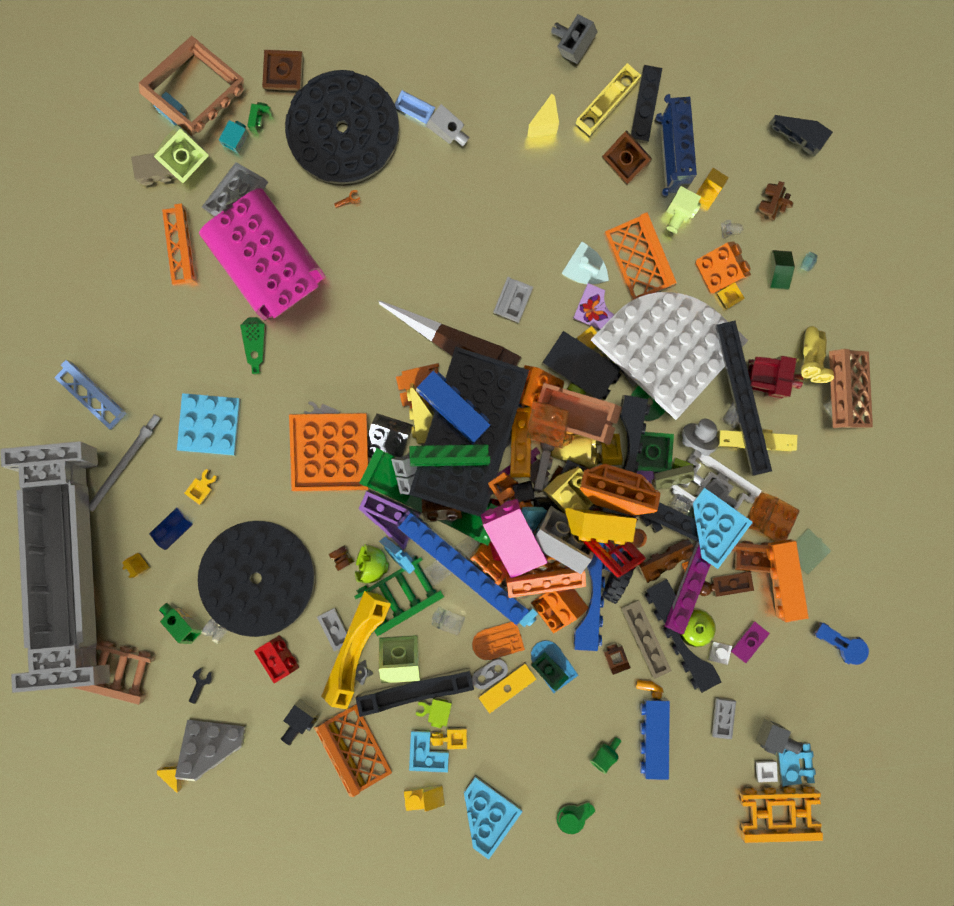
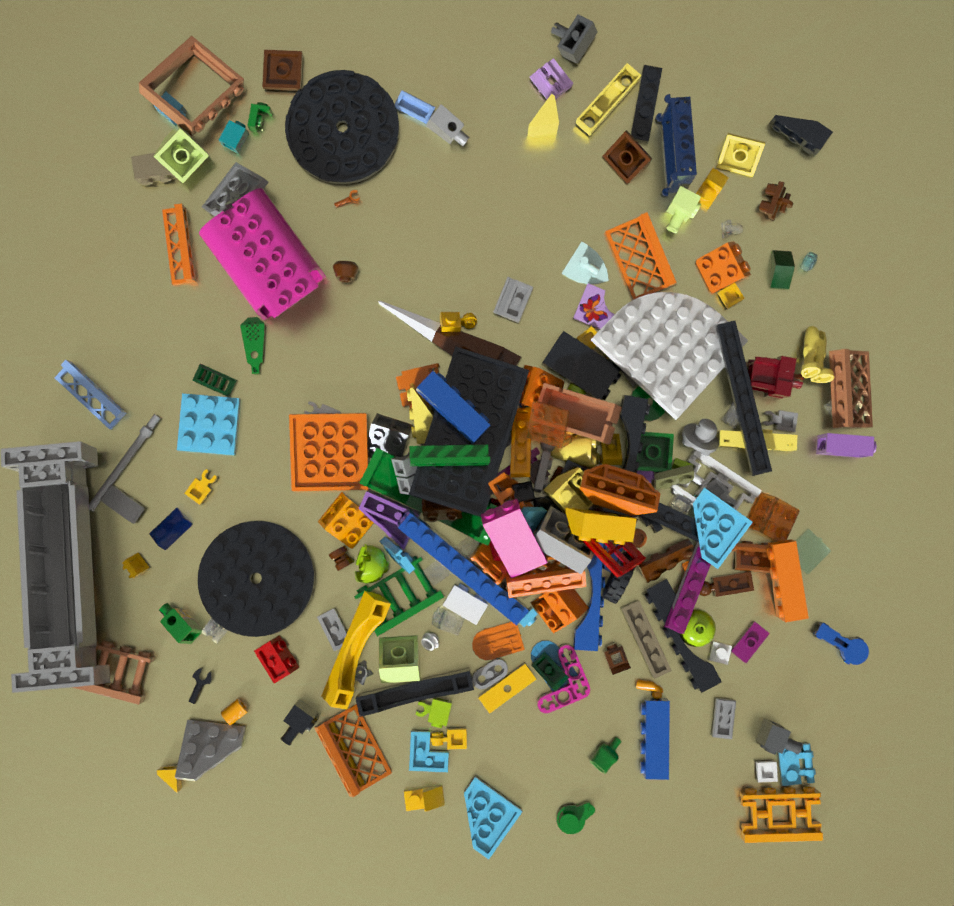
(122, 504): none -> light grey slope
(199, 373): none -> dark green slope
(234, 711): none -> light orange piece
(345, 270): none -> reddish brown cone
(345, 521): none -> light orange bracket
(430, 641): none -> white plate
(452, 322): none -> yellow plate
(465, 603): none -> white brick
(553, 70): none -> lavender piece
(570, 688): none -> dark pink beam
(740, 154): none -> light yellow slope
(784, 420): none -> light grey plate
(845, 445): none -> medium lavender window

